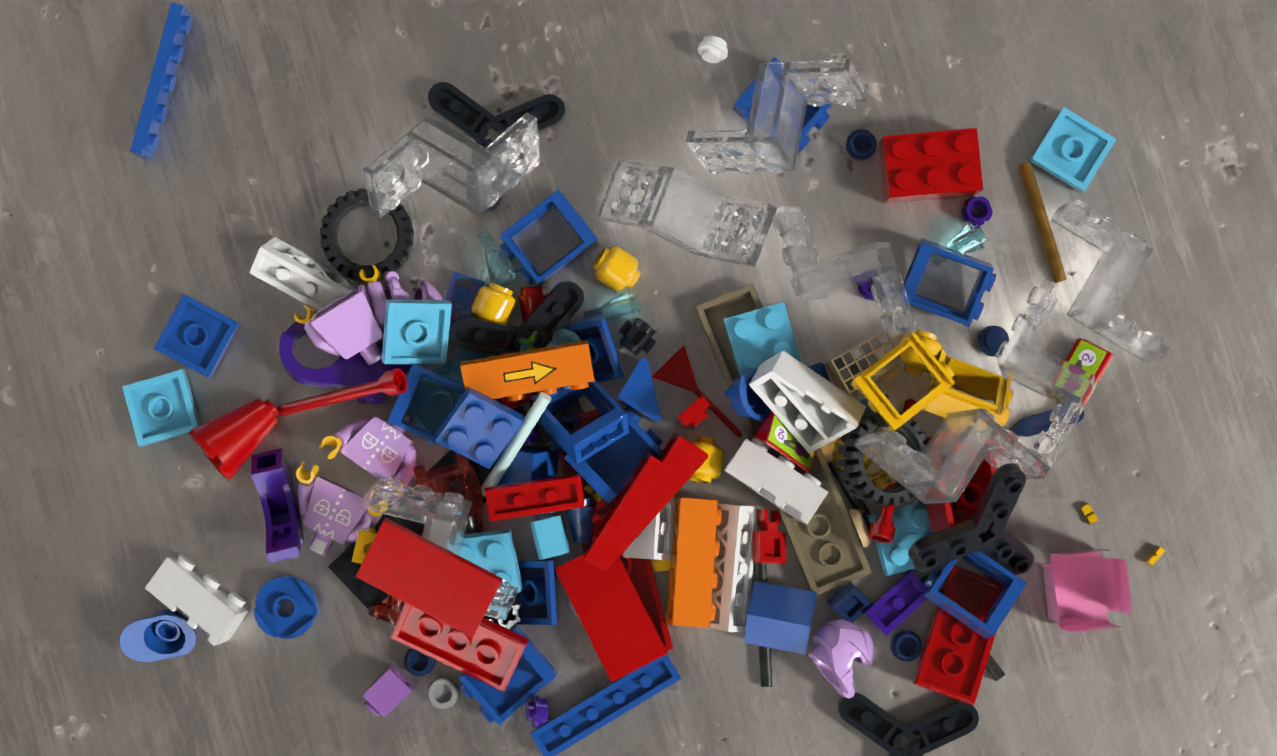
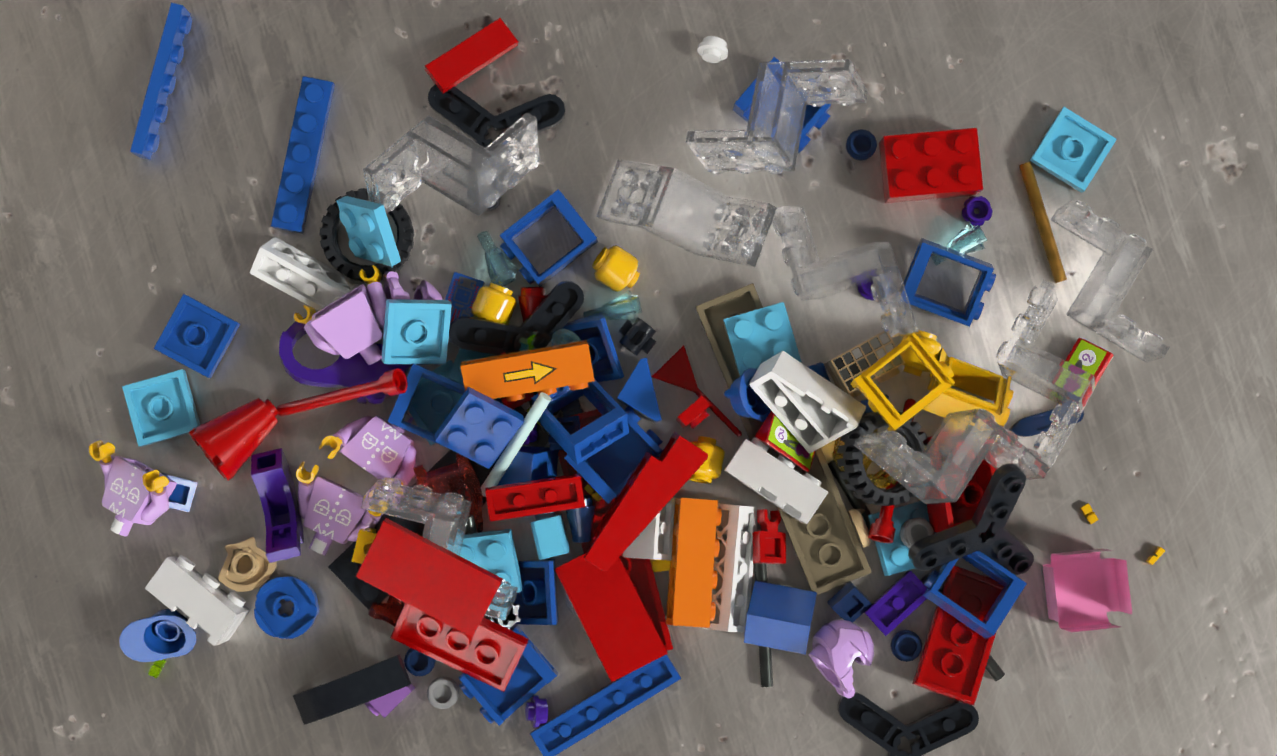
(131, 489): none -> lavender torso
(157, 668): none -> clear neon green piece
(182, 494): none -> slope
(246, 567): none -> tan animal
(303, 155): none -> blue plate
(352, 690): none -> black slope
(368, 230): none -> medium azure plate
(471, 55): none -> red tile
(914, 530): none -> light grey tile
(991, 339): dark blue plate -> none

